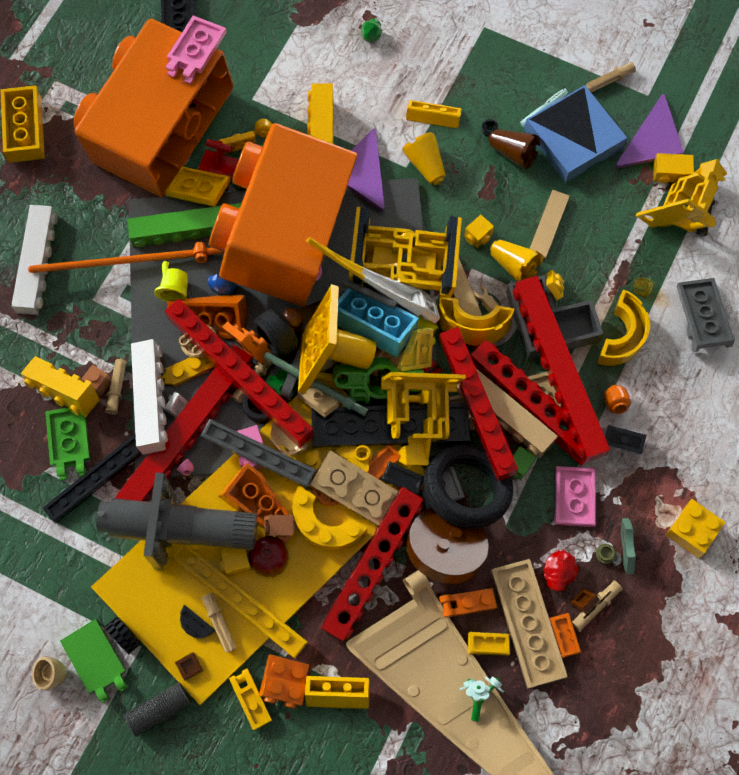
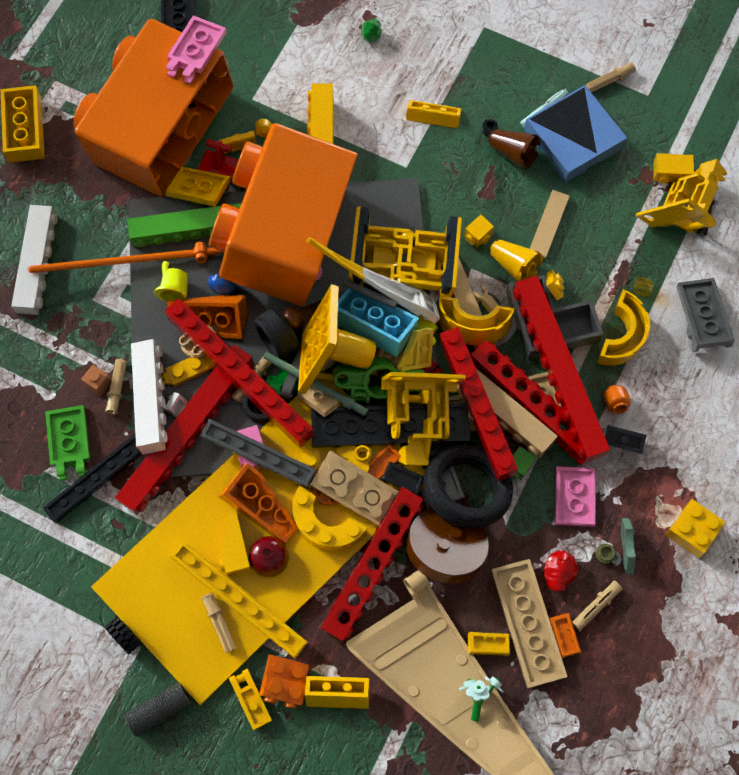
(48, 673): tan hat -> none
(60, 386): yellow wedge -> none
(94, 659): bright green tile -> none
(166, 523): dark grey piece -> none
(186, 467): bright pink hinge -> none
(189, 666): reddish brown tile -> none
(194, 625): black tile -> none
(248, 341): orange plate -> none
(279, 525): nougat brick -> none
(280, 438): tan piece -> none
(366, 174): medium lavender tile -> none
(426, 157): yellow cone -> none
(468, 602): orange plate -> none
(584, 601): reddish brown tile -> none
(654, 136): medium lavender tile -> none

